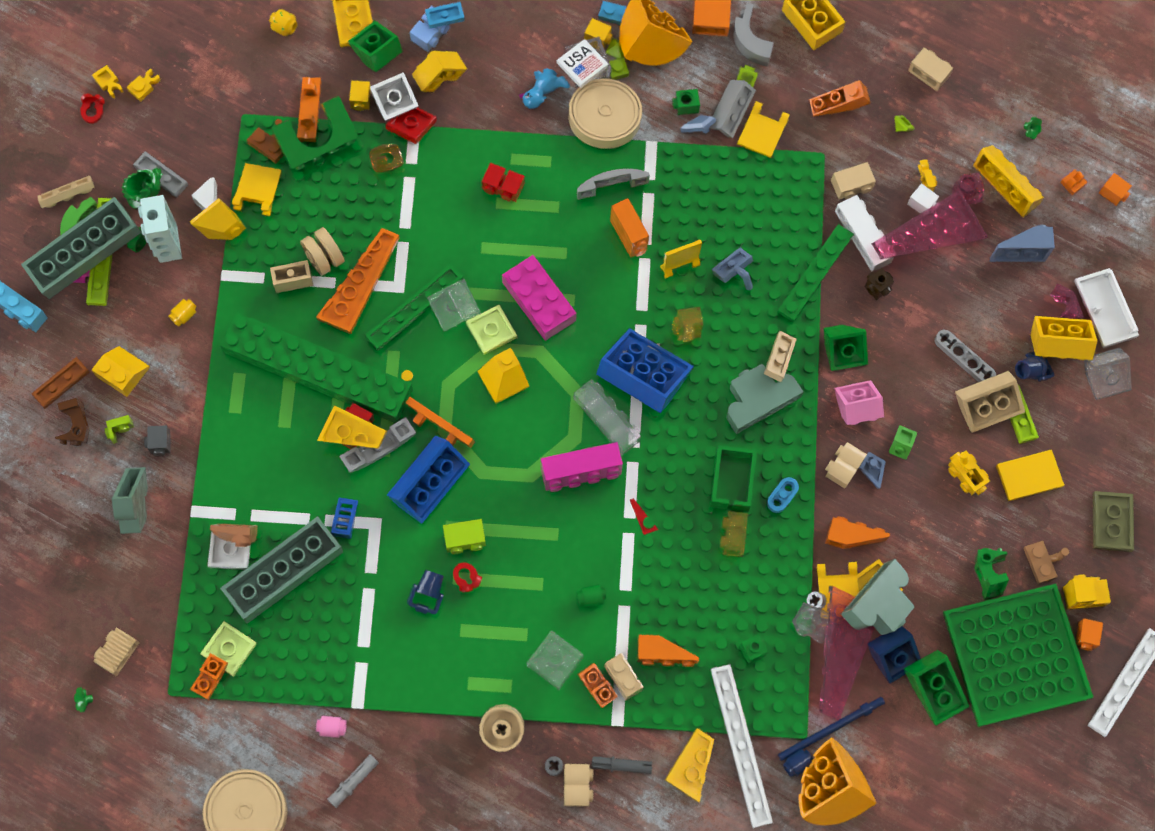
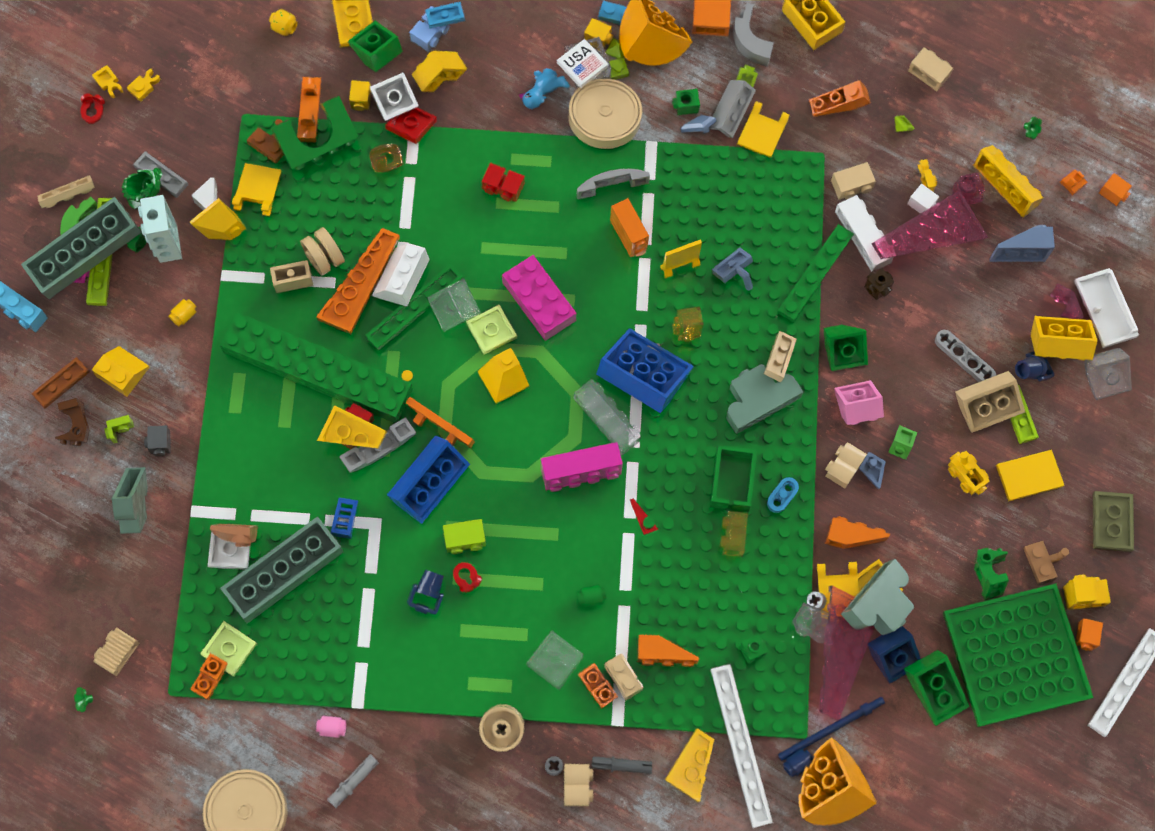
(402, 274): none -> white slope

